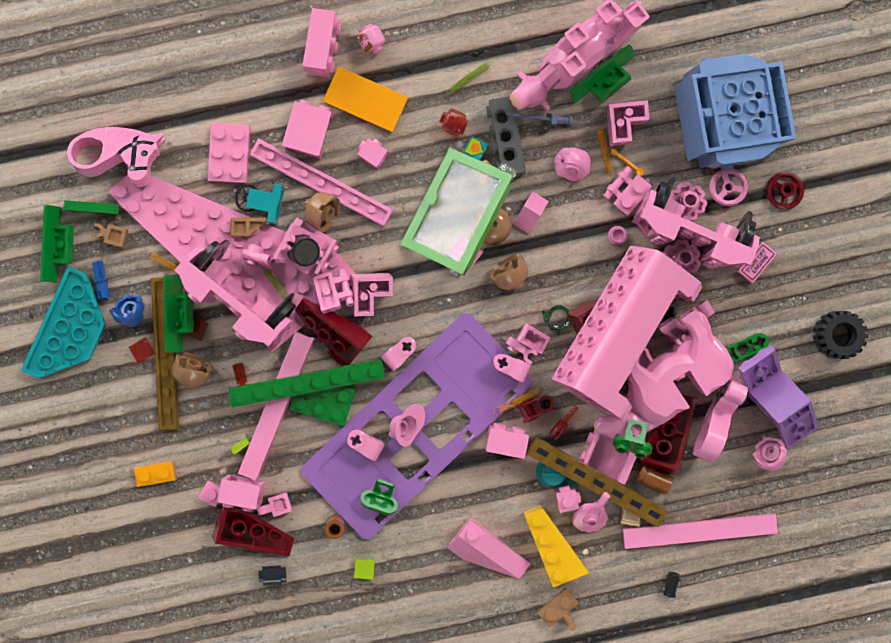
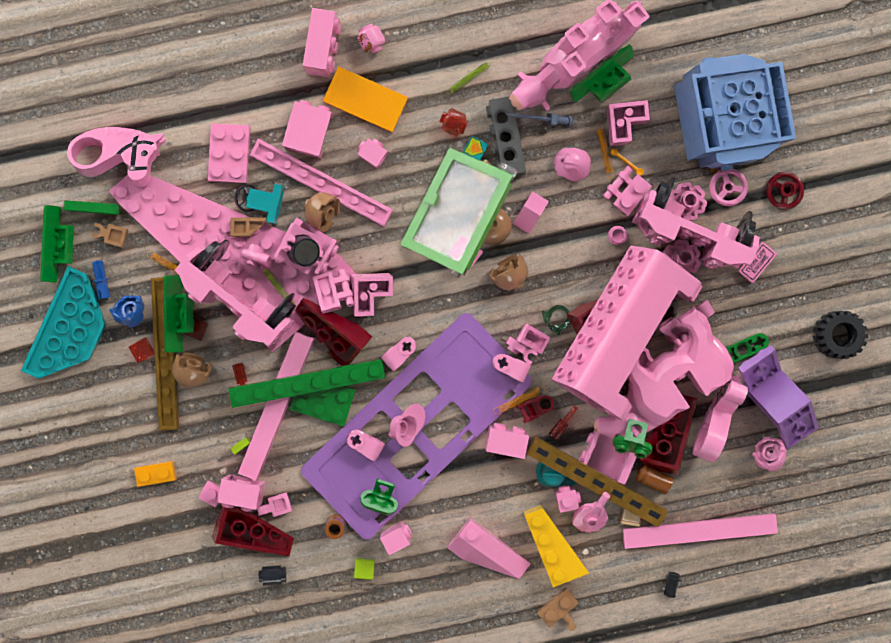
(396, 537): none -> bright pink brick

